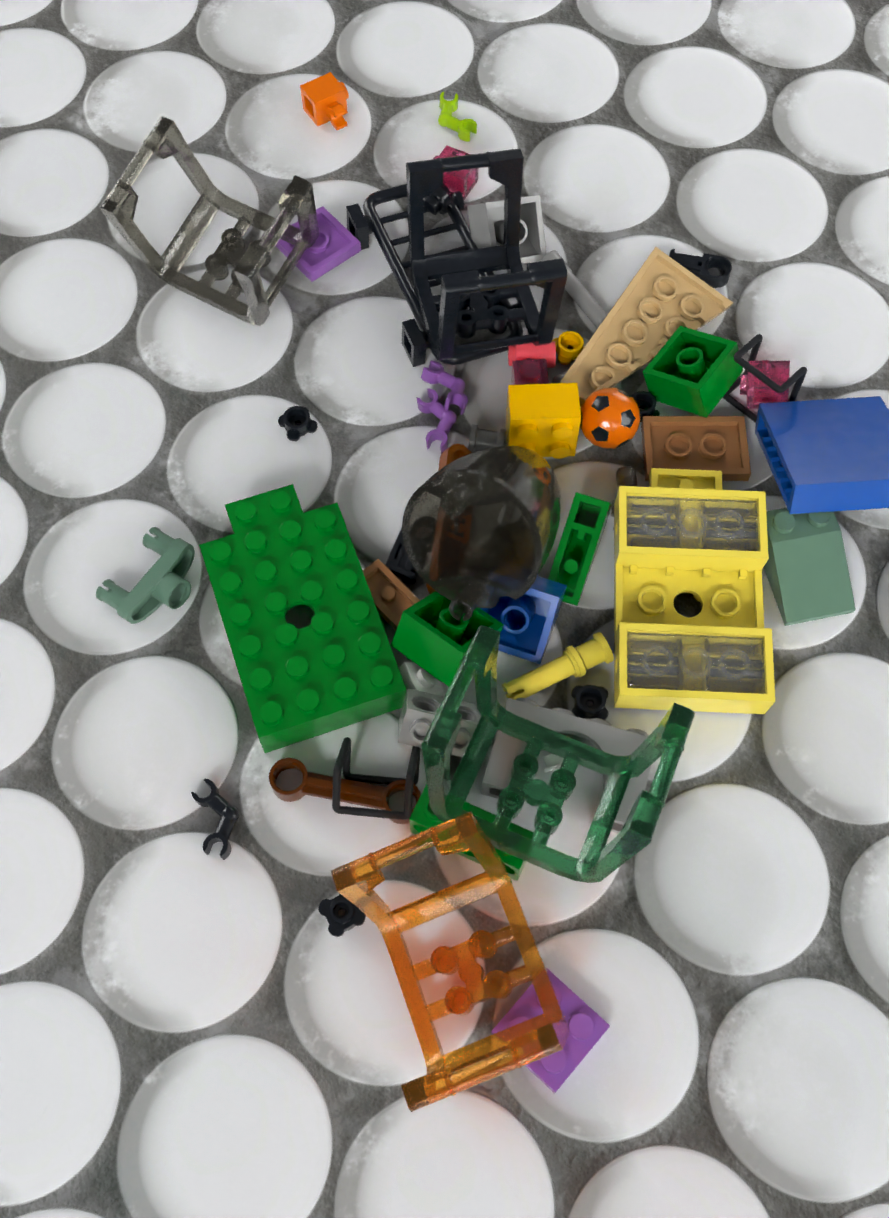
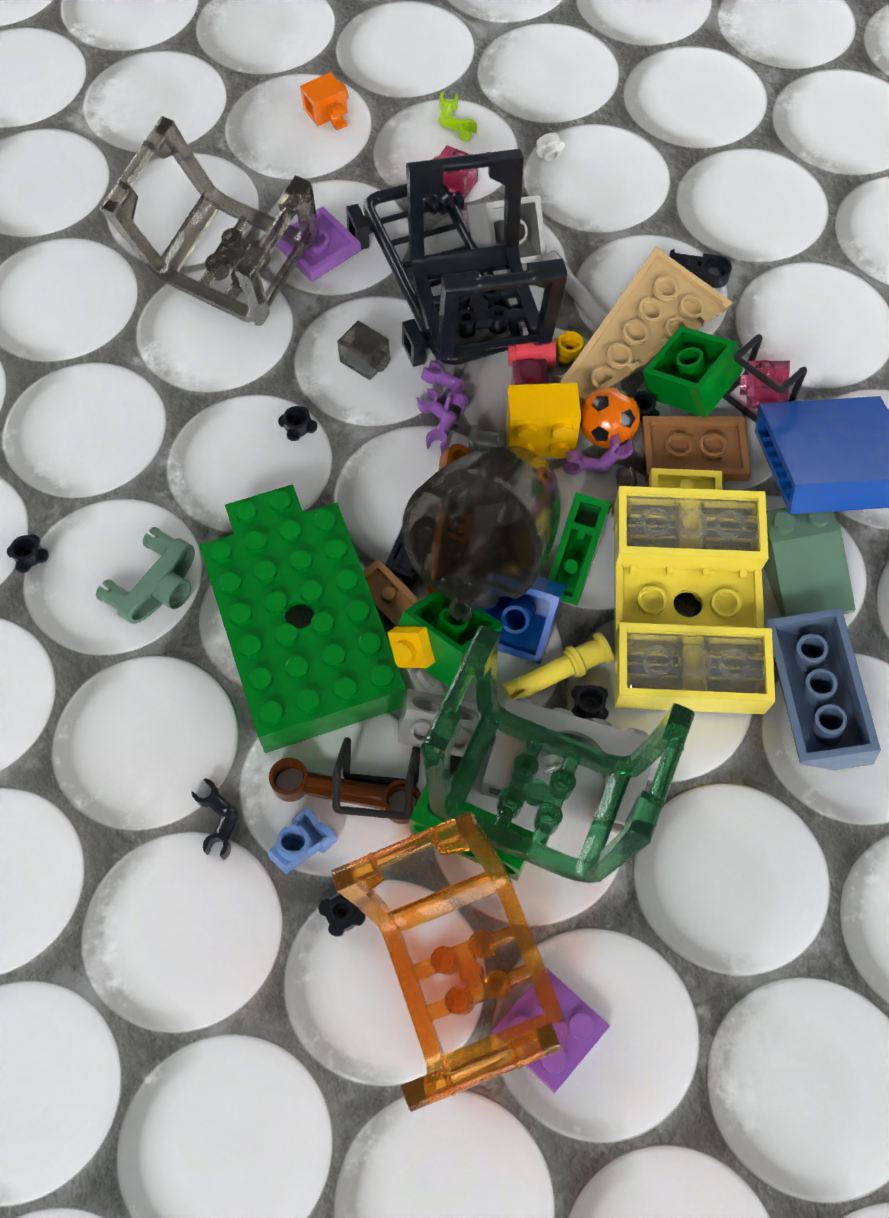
(23, 545): none -> black plate
(305, 836): none -> medium blue plate
(364, 350): none -> clear smoke brick
(411, 647): none -> yellow plate
(549, 146): none -> white plate
(577, 462): none -> medium lavender arm
(823, 691): none -> sand blue slope

